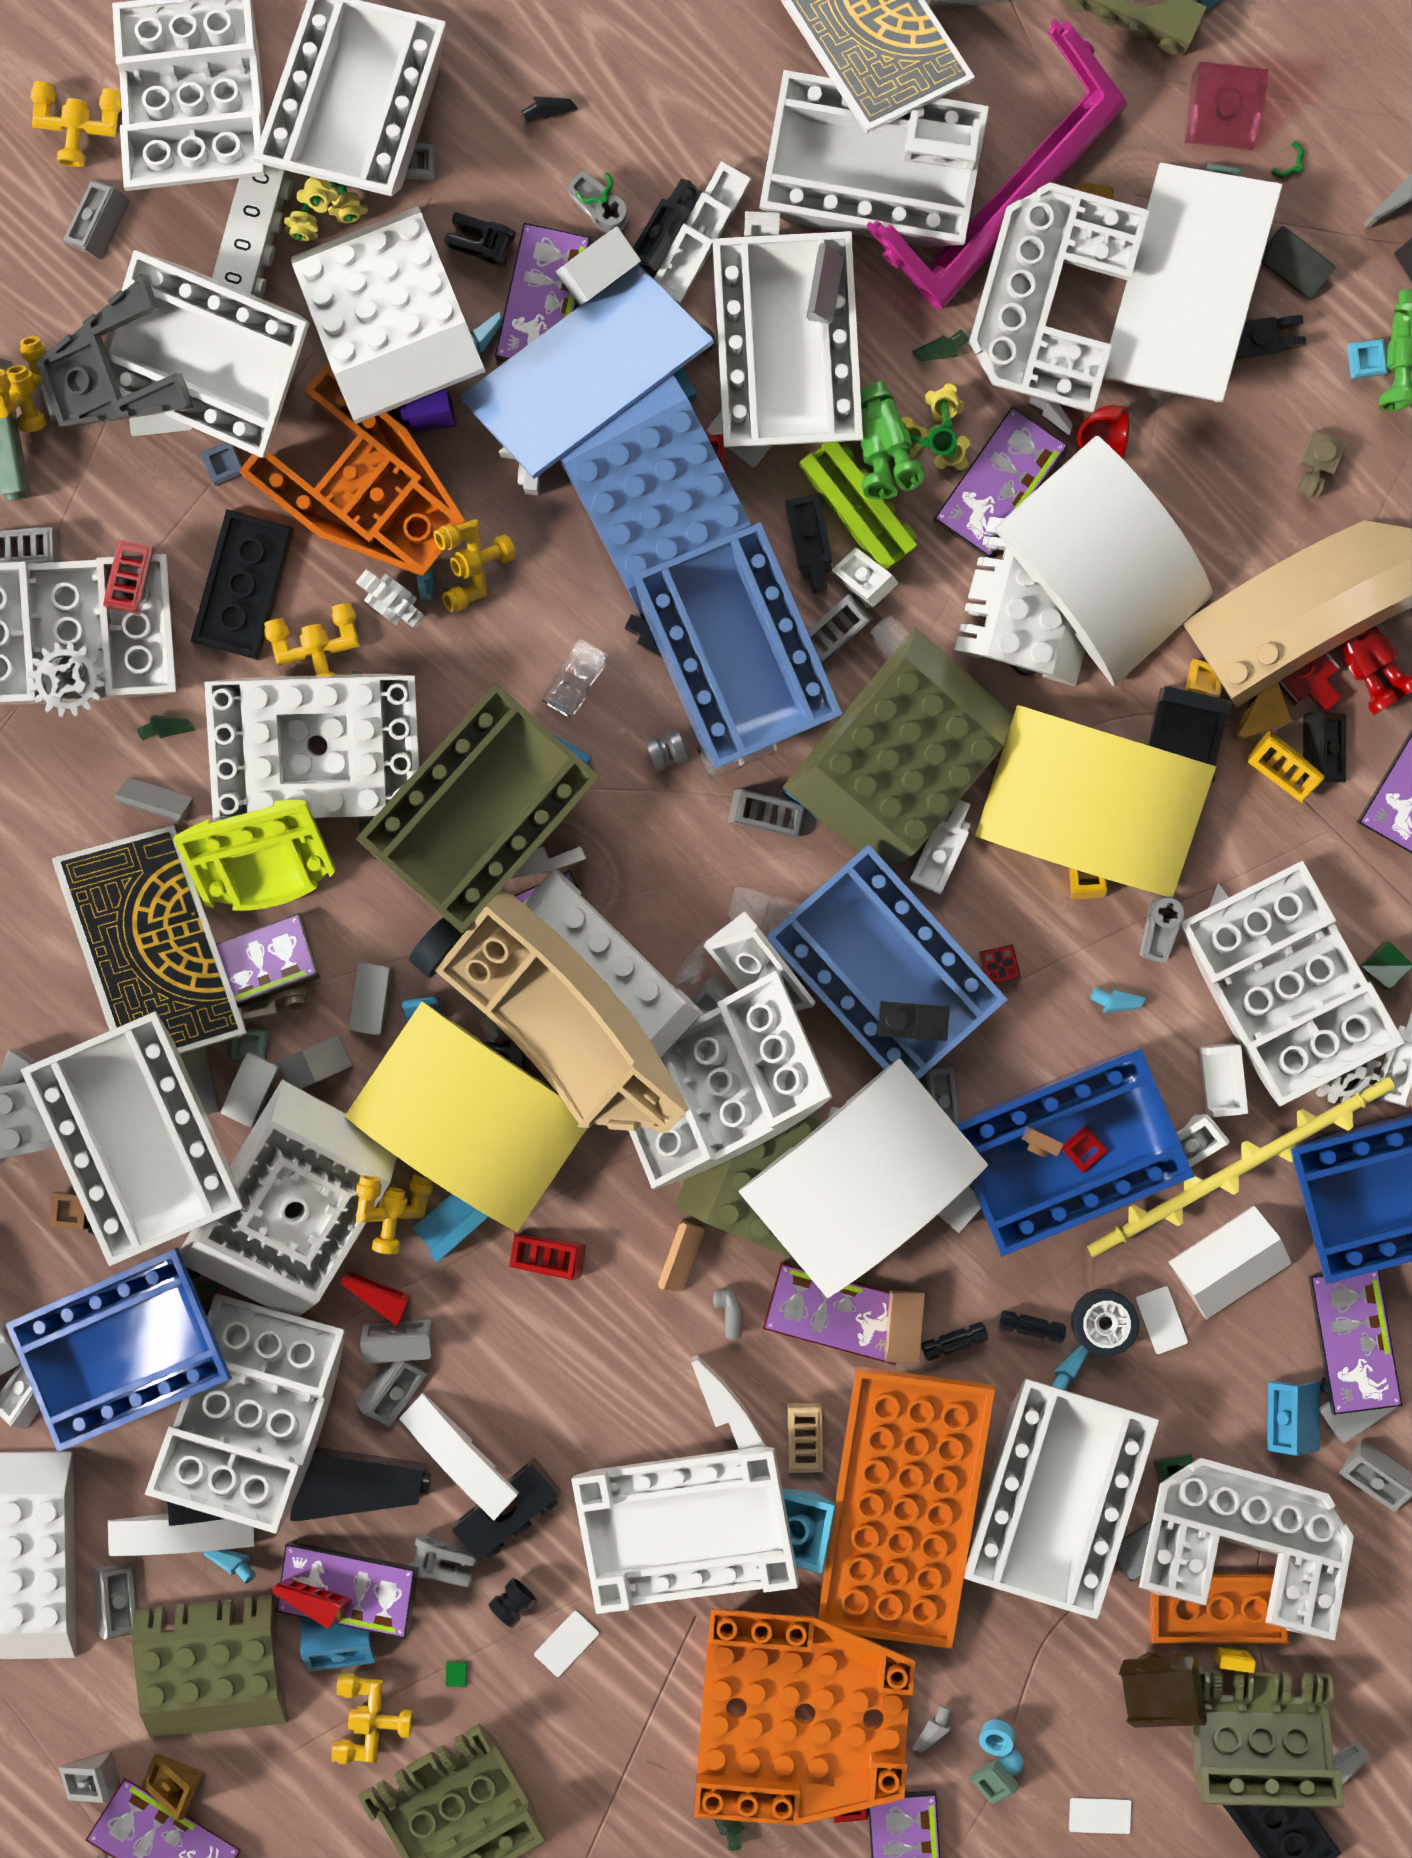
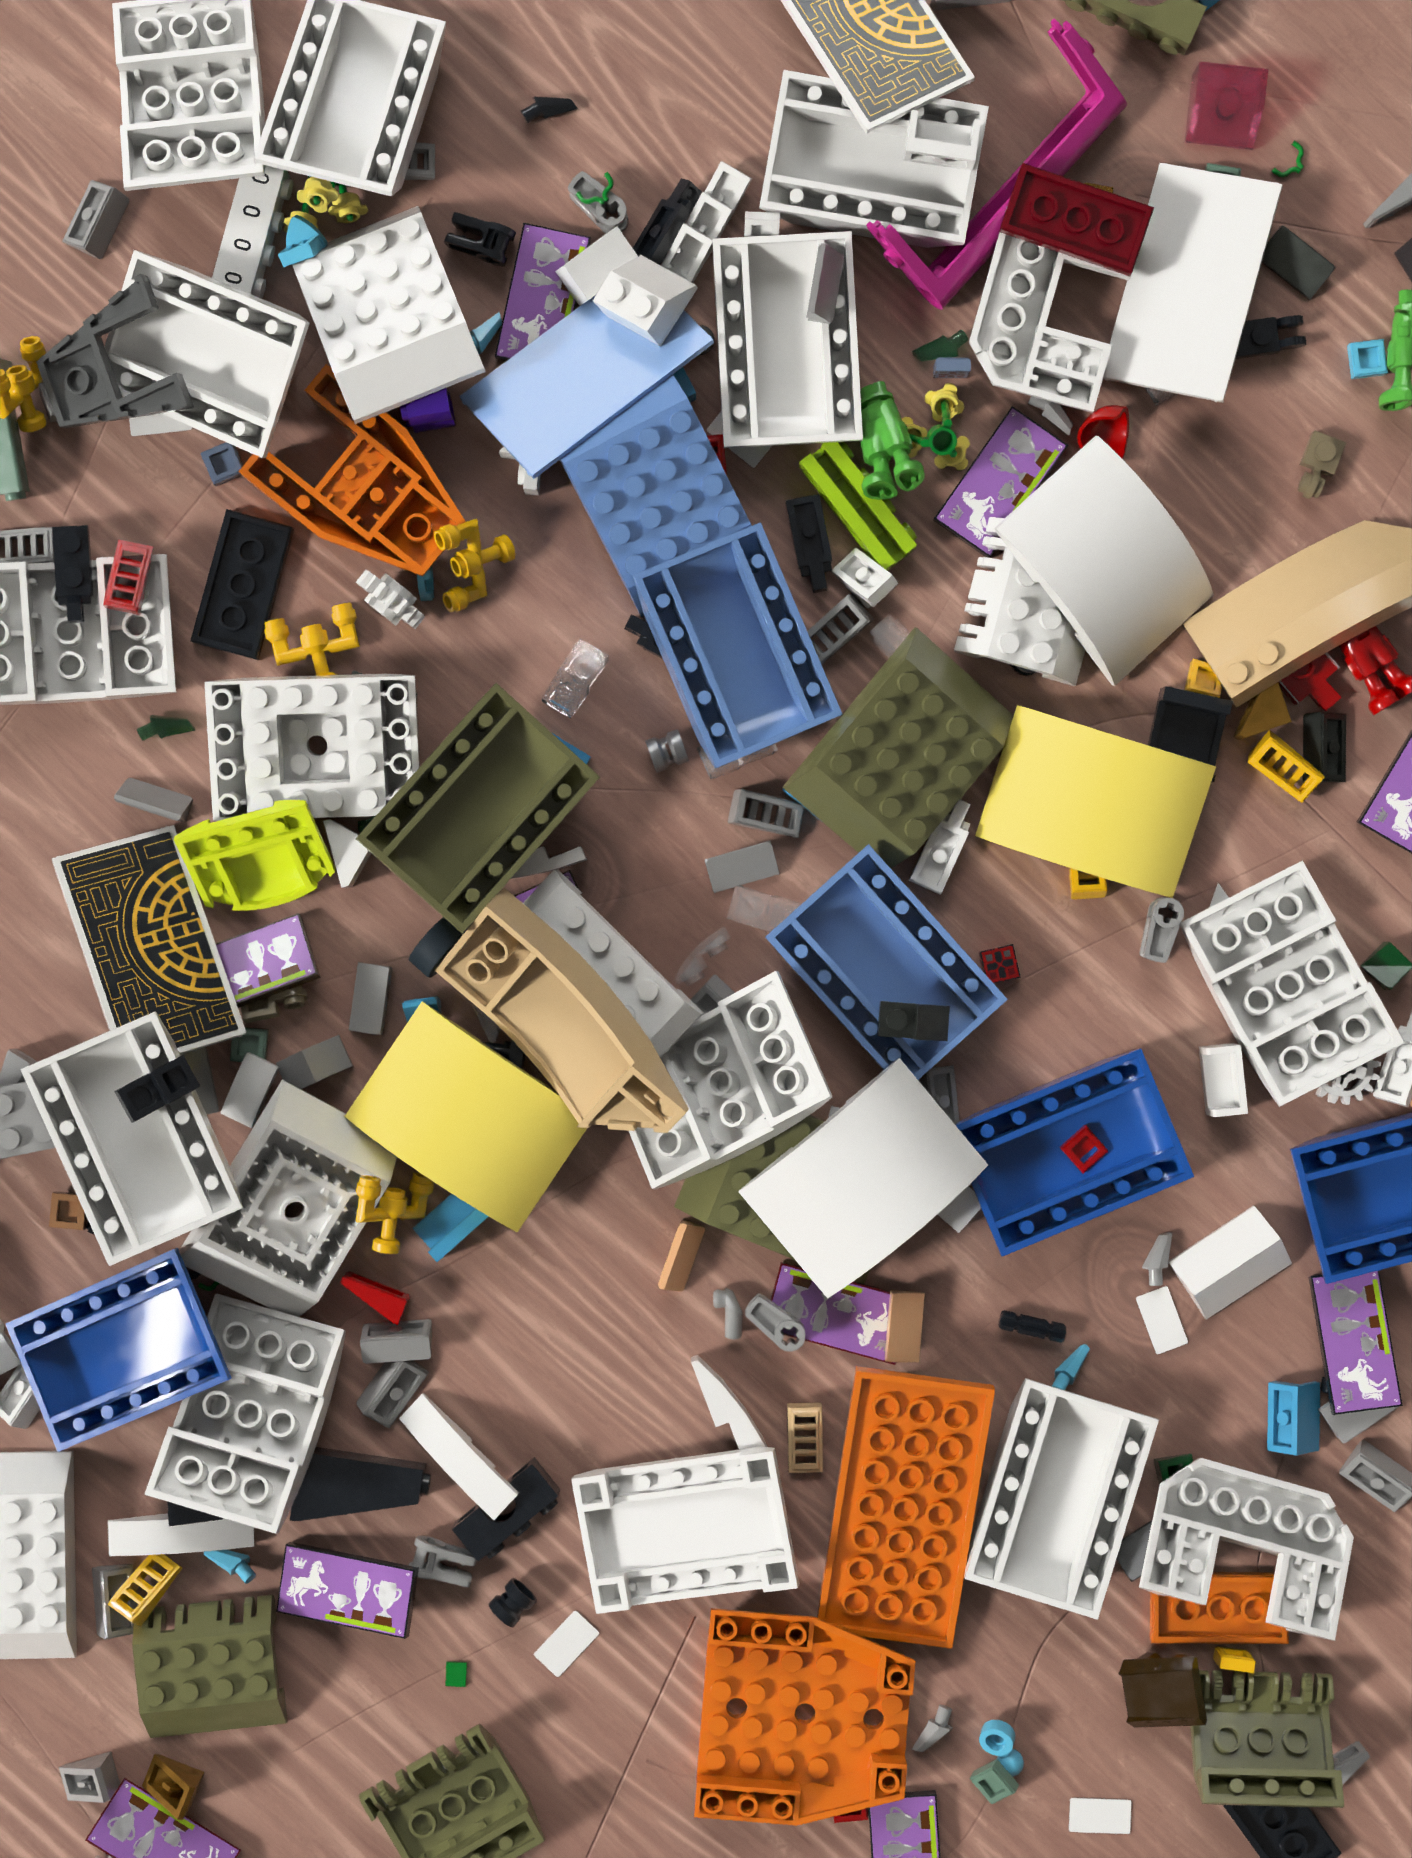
(52, 671): white gear -> none
(73, 569): none -> black hinge
(74, 119): yellow piece -> none
(147, 1604): none -> yellow slope
(157, 1088): none -> black slope
(302, 241): none -> medium azure tile
(319, 1604): red slope -> none
(334, 1646): dark azure panel -> none
(346, 851): none -> white slope
(366, 1720): yellow piece -> none
(576, 1261): red slope -> none
(645, 298): none -> white slope
(732, 1831): clear green bar -> none
(742, 866): none -> light grey slope
(749, 956): white slope -> none
(772, 1319): none -> light grey piece
(810, 1527): medium azure slope -> none
(951, 367): none -> sand blue tile
(954, 1341): black axle -> none
(1041, 1143): medium nougat plate -> none
(1076, 219): none -> dark red tile
(1113, 1338): wheel -> none
(1116, 1000): medium azure bar -> none
(1158, 1258): none -> light grey bar
(1201, 1138): white slope -> none
(1250, 1157): light yellow plant -> none

